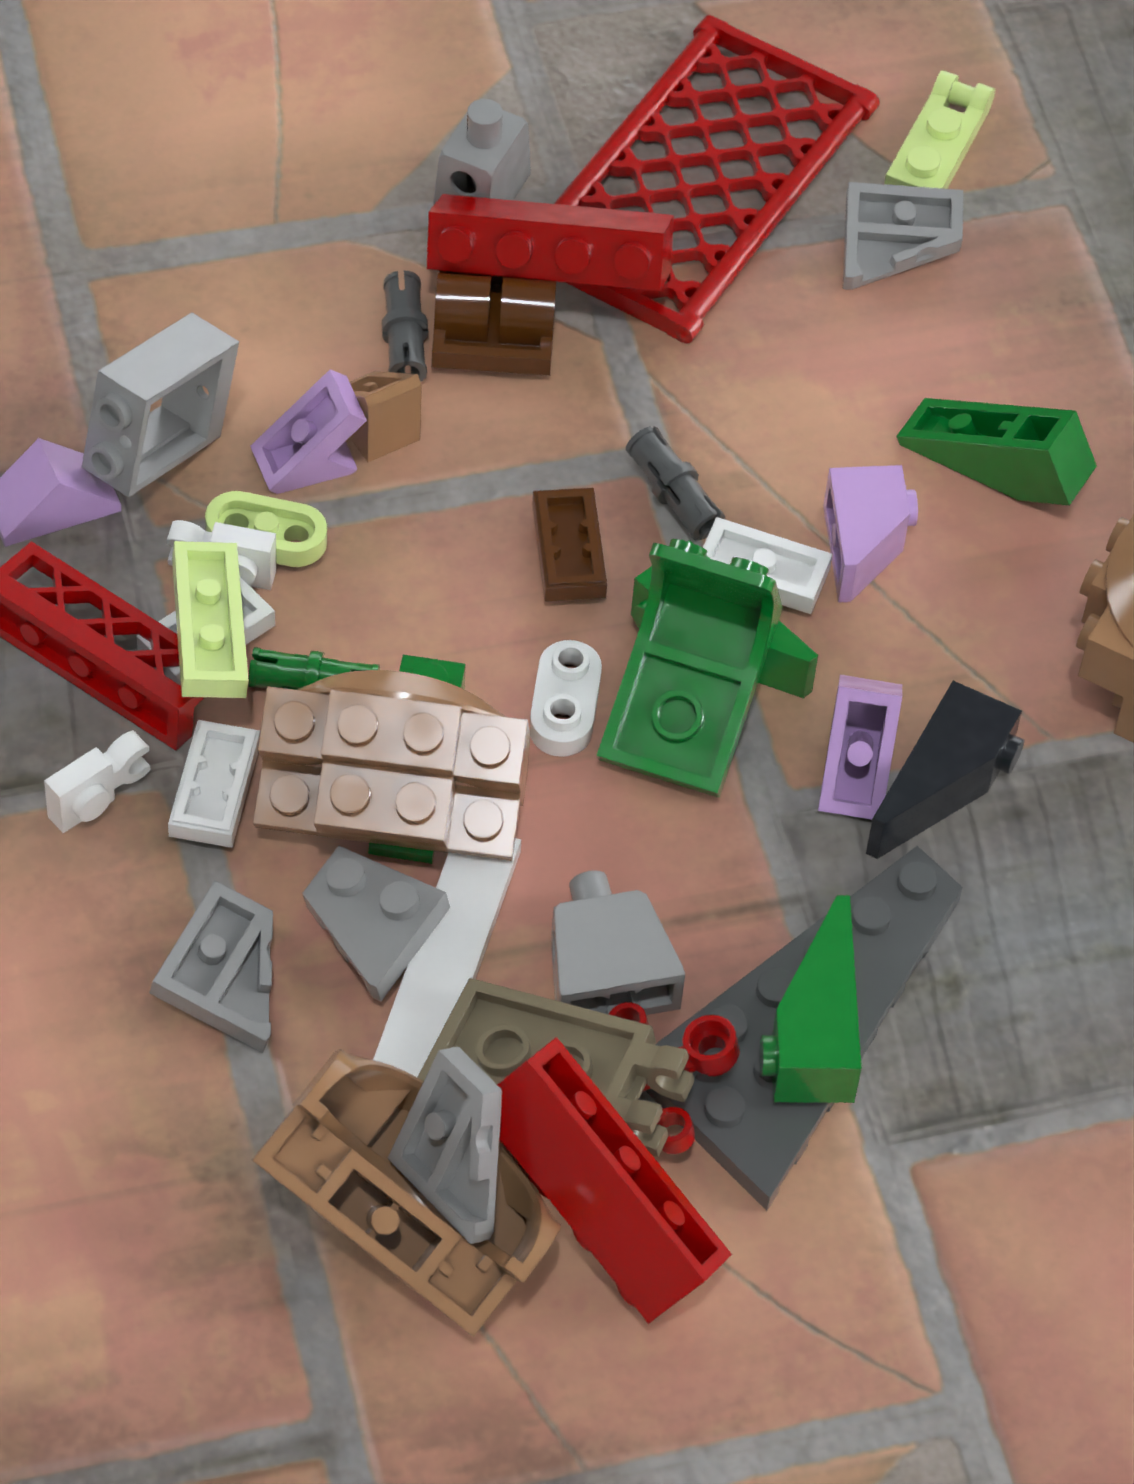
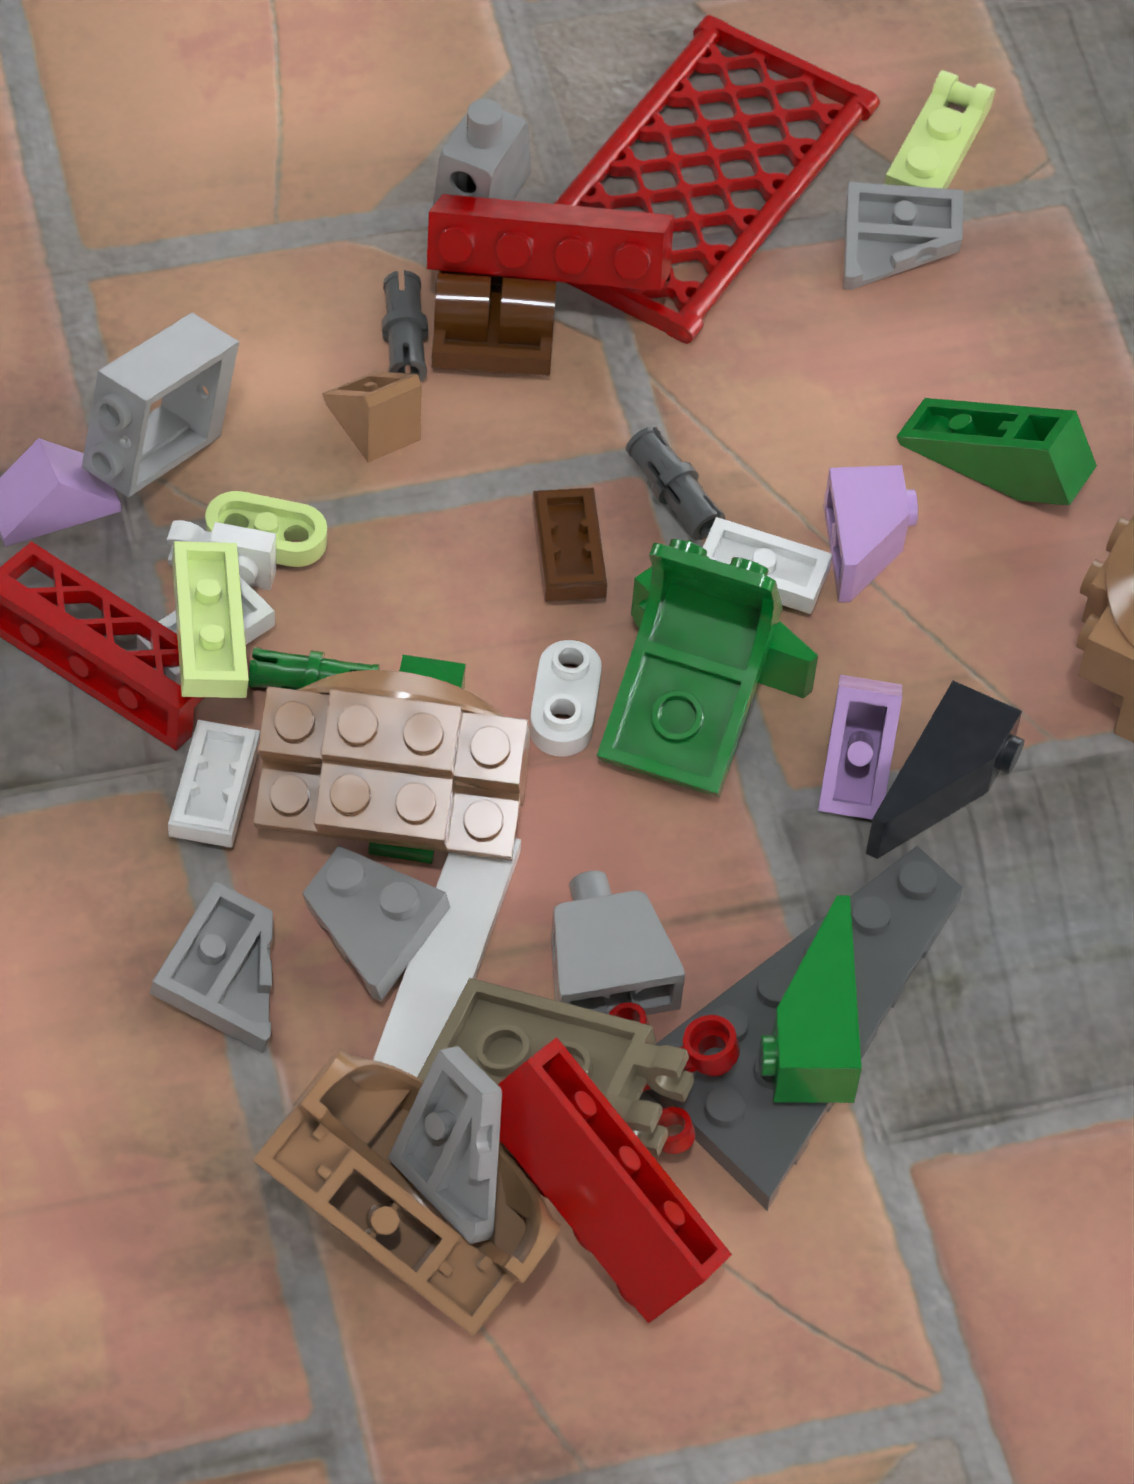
(88, 784): white plate -> none
(311, 437): lavender slope -> none

